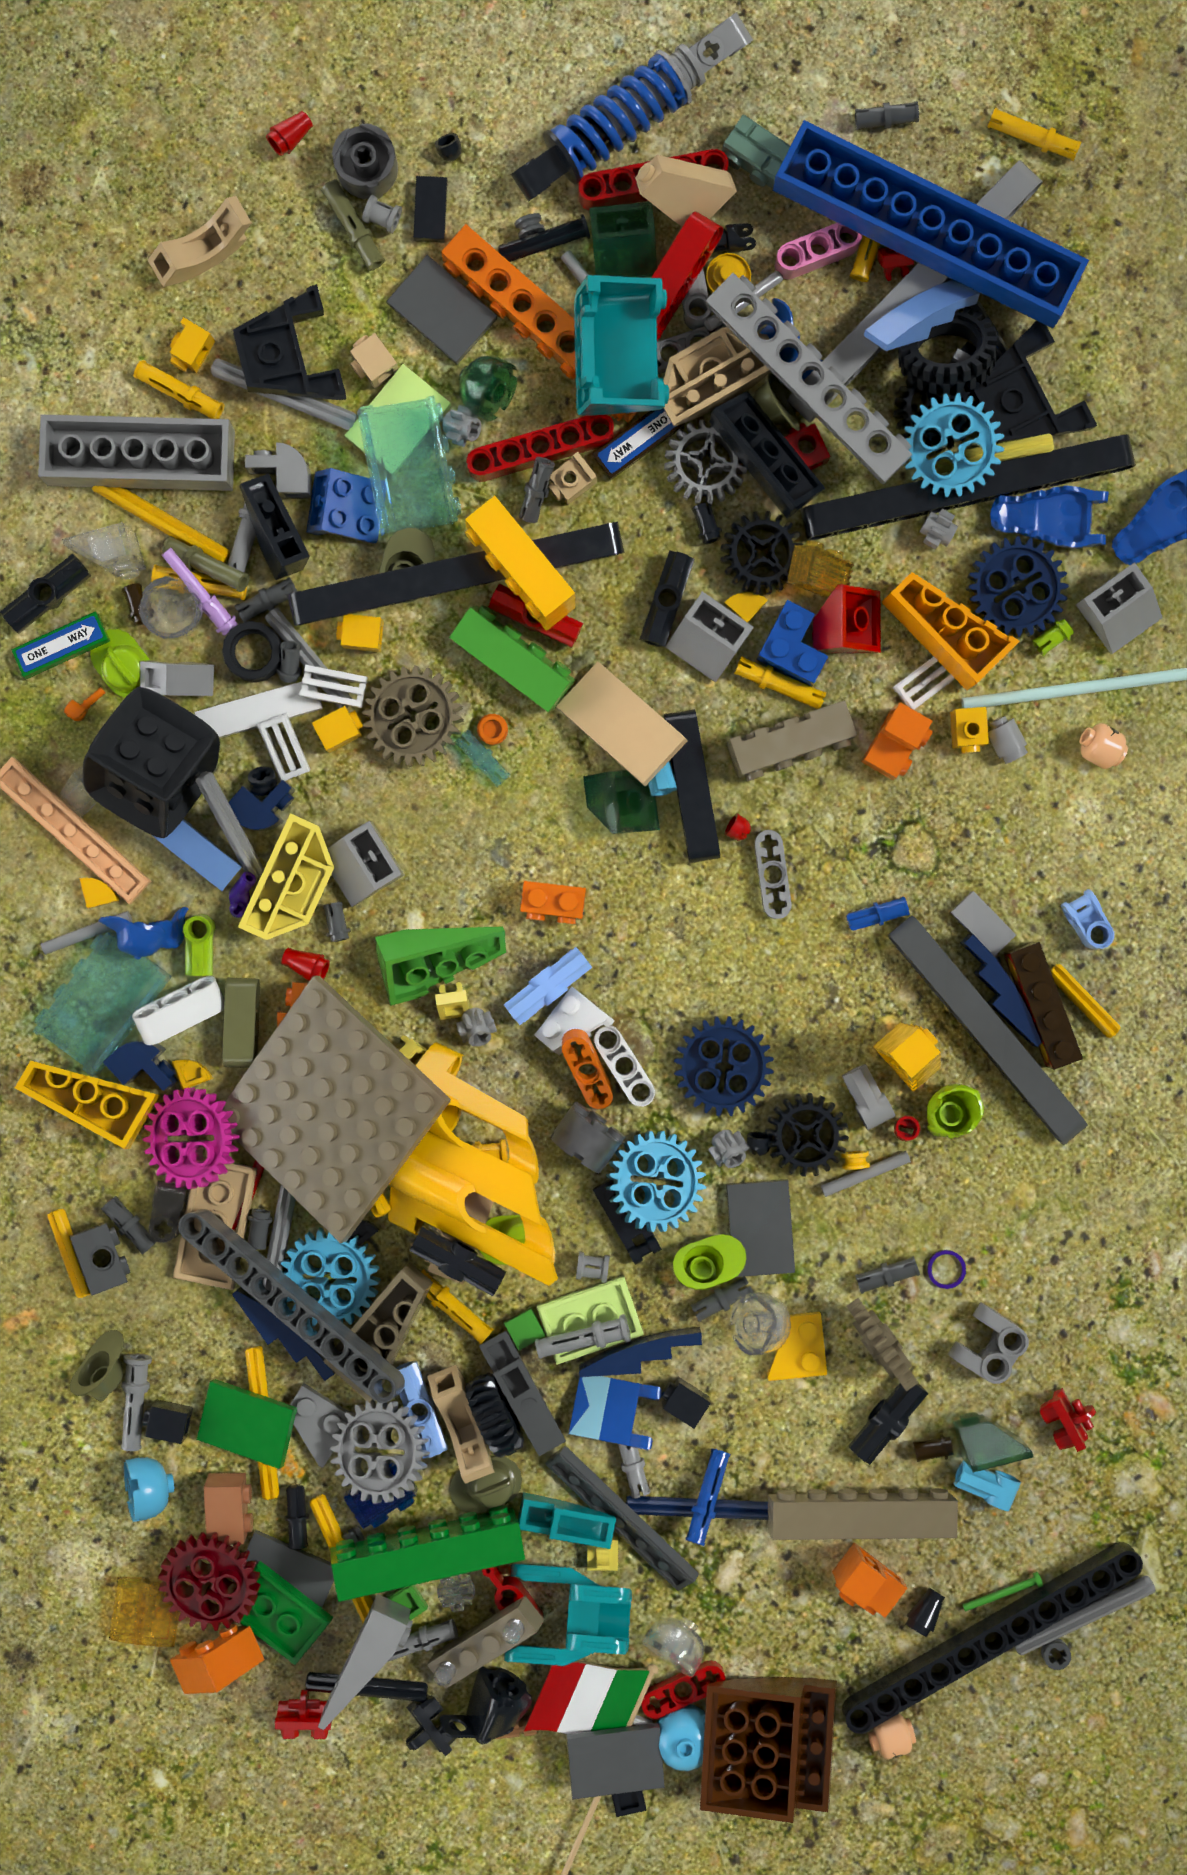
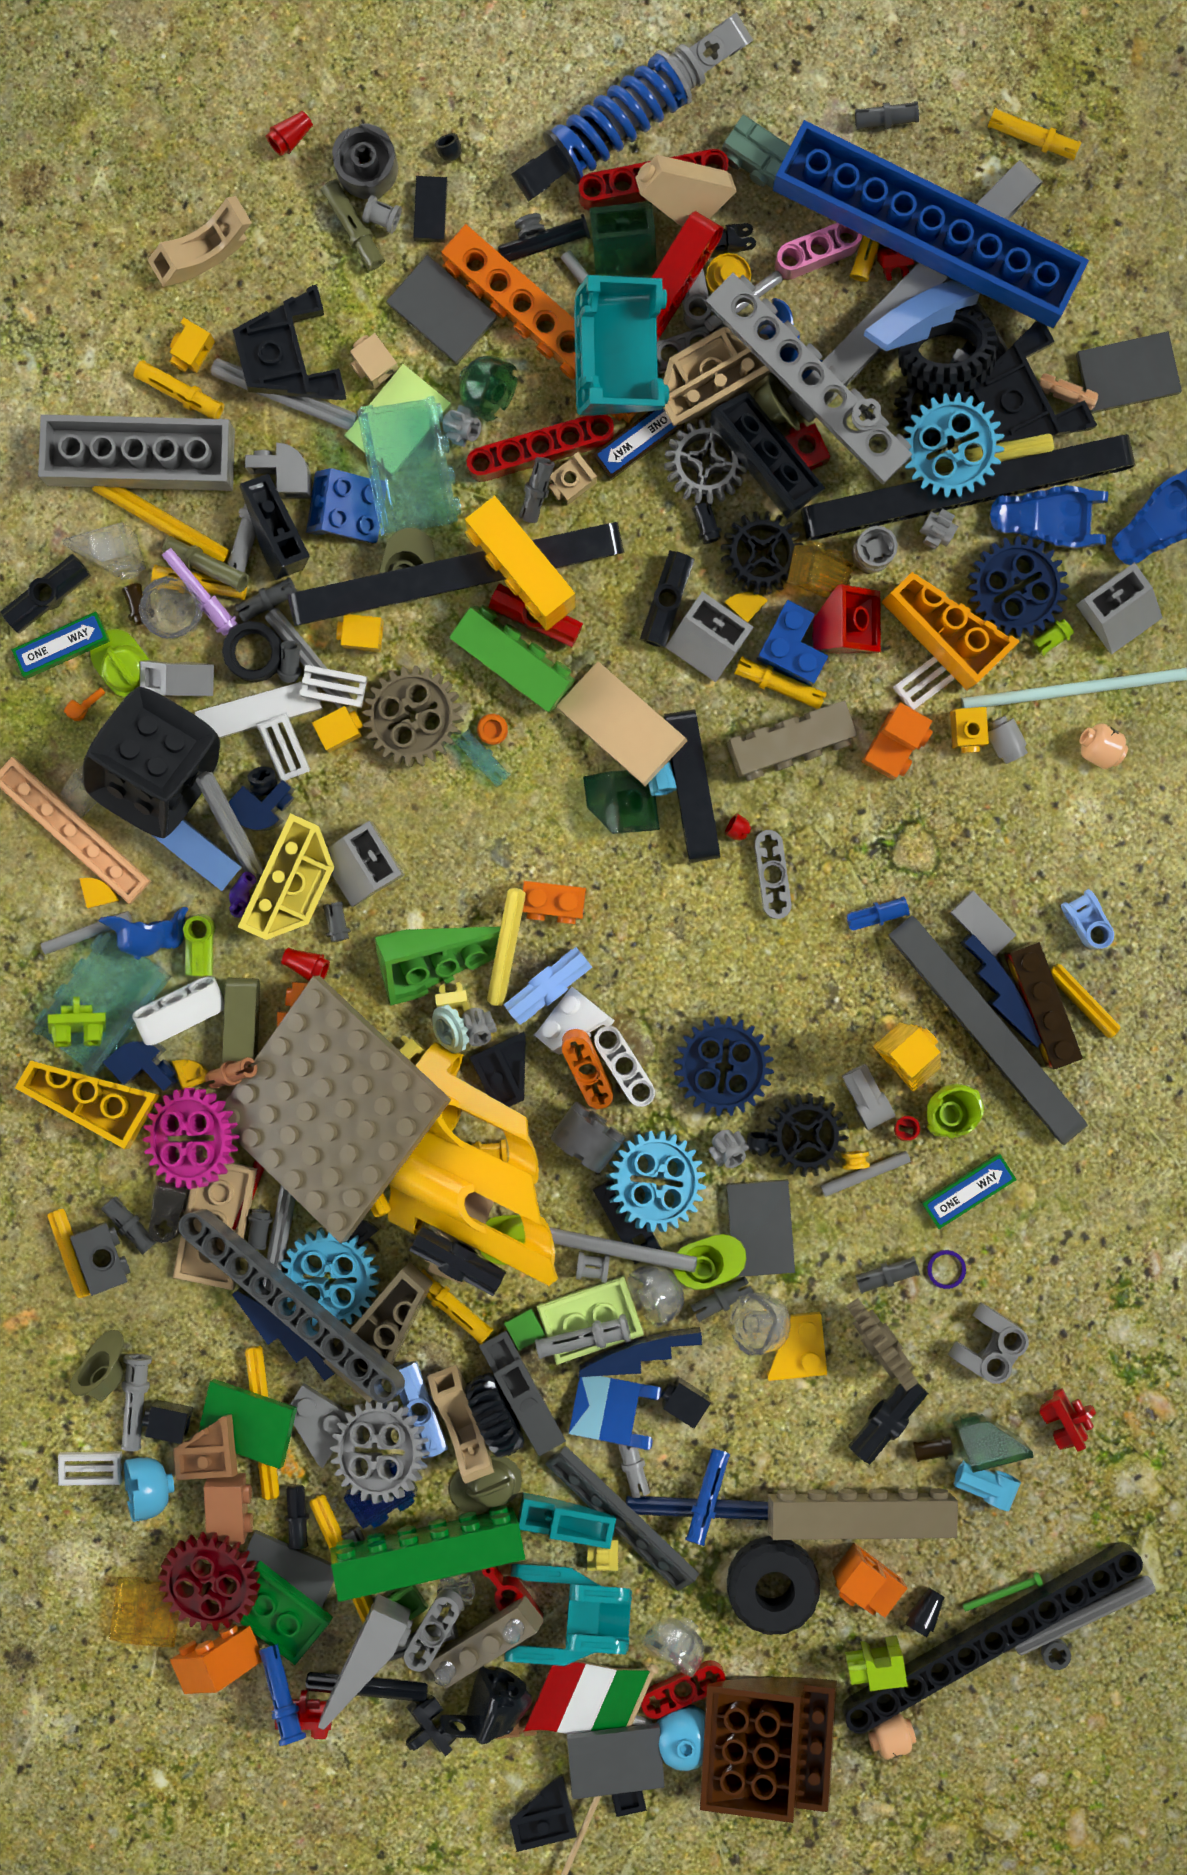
(76, 1019): none -> lime hips
(116, 1467): none -> white tile
(208, 1453): none -> medium nougat wing
(231, 1073): none -> nougat pin
(284, 1709): none -> blue pin
(444, 1624): none -> light grey beam
(450, 1029): none -> light aqua gear
(503, 1070): none -> black wing
(506, 946): none -> light yellow axle
(544, 1818): none -> black wing
(624, 1250): none -> light grey piece
(658, 1292): none -> clear cylinder
(776, 1614): none -> black tyre
(865, 404): none -> light grey bush
(874, 549): none -> light grey wheel
(878, 1667): none -> lime hips
(968, 1190): none -> tile
(1068, 391): none -> light nougat axle
(1130, 371): none -> dark grey tile

